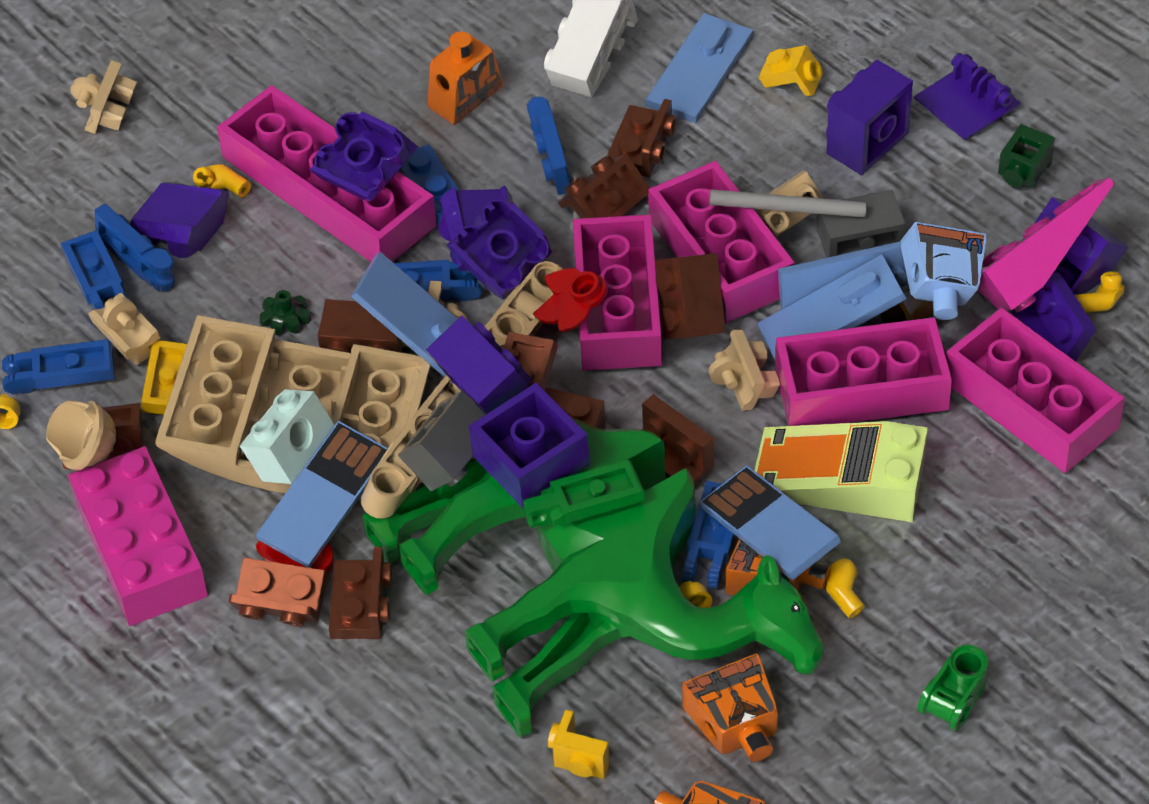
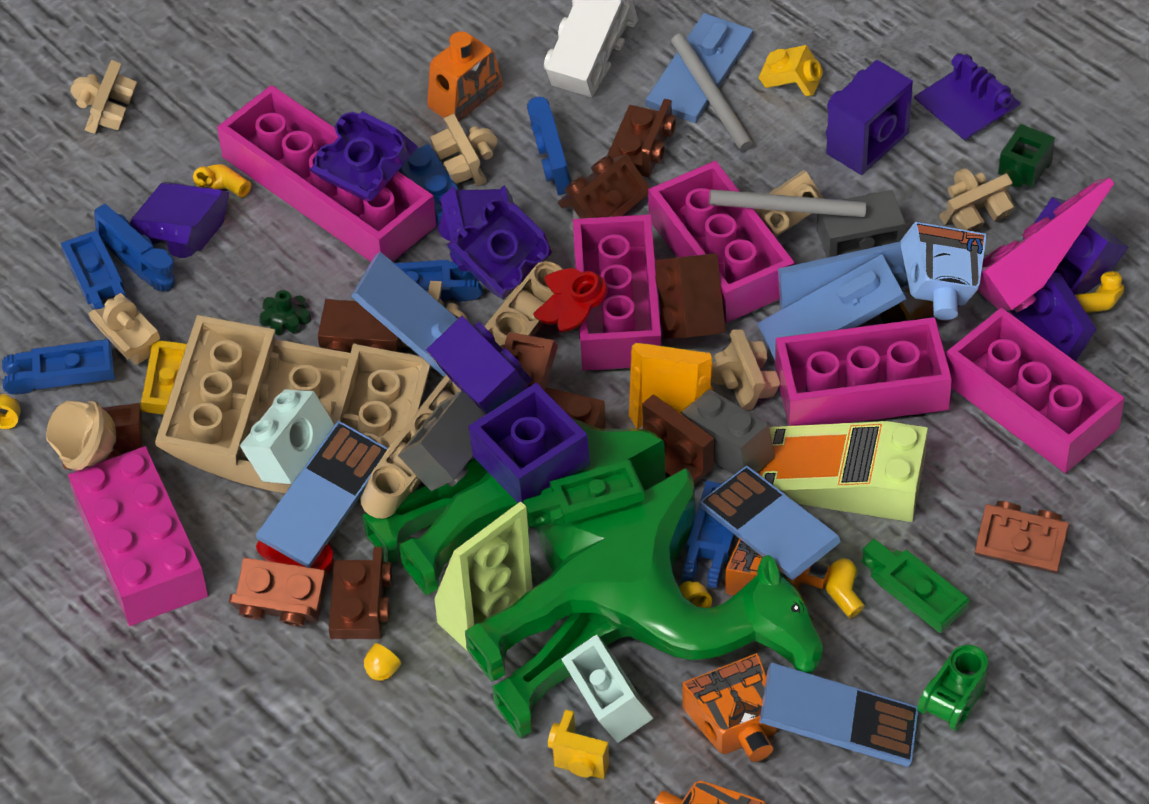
(380, 662): none -> yellow hinge
(453, 140): none -> tan hips
(485, 574): none -> yellowish green slope
(607, 688): none -> light aqua brick
(668, 373): none -> light orange slope
(712, 92): none -> light grey bar
(737, 434): none -> dark grey brick
(839, 714): none -> medium blue piece
(915, 585): none -> green hinge
(974, 196): none -> tan hips
(1022, 537): none -> copper bracket

